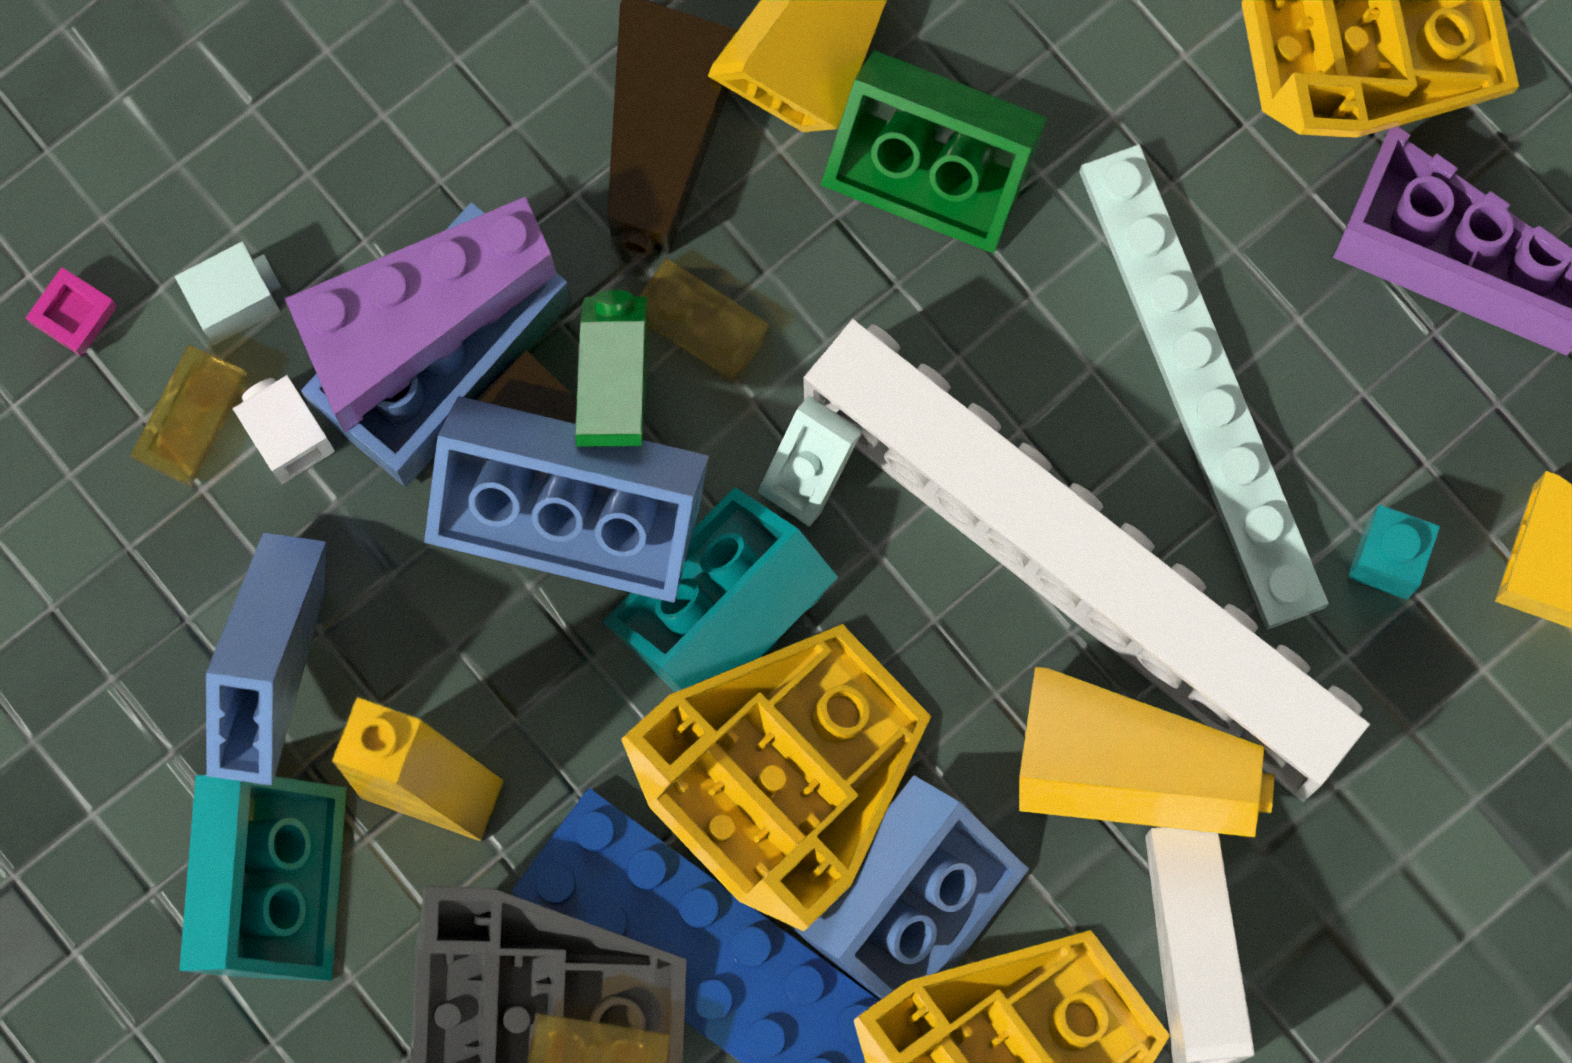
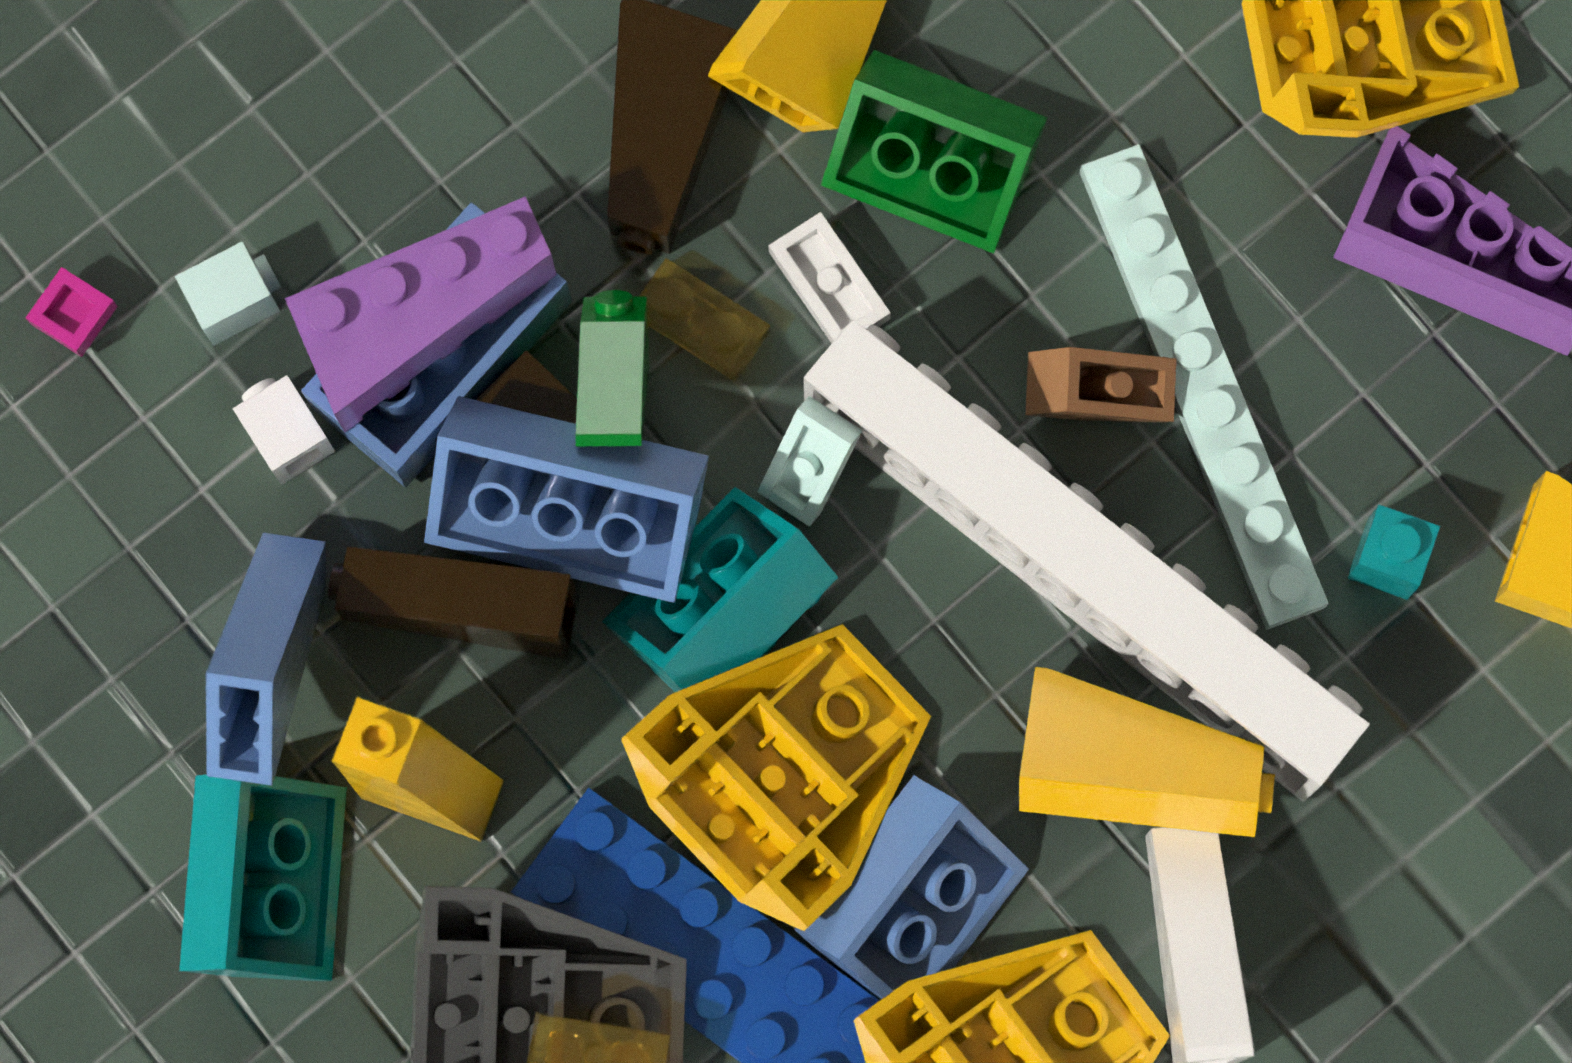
(189, 415): clear yellow plate -> none
(457, 600): none -> dark brown slope
(827, 278): none -> white plate
(1100, 385): none -> medium nougat slope

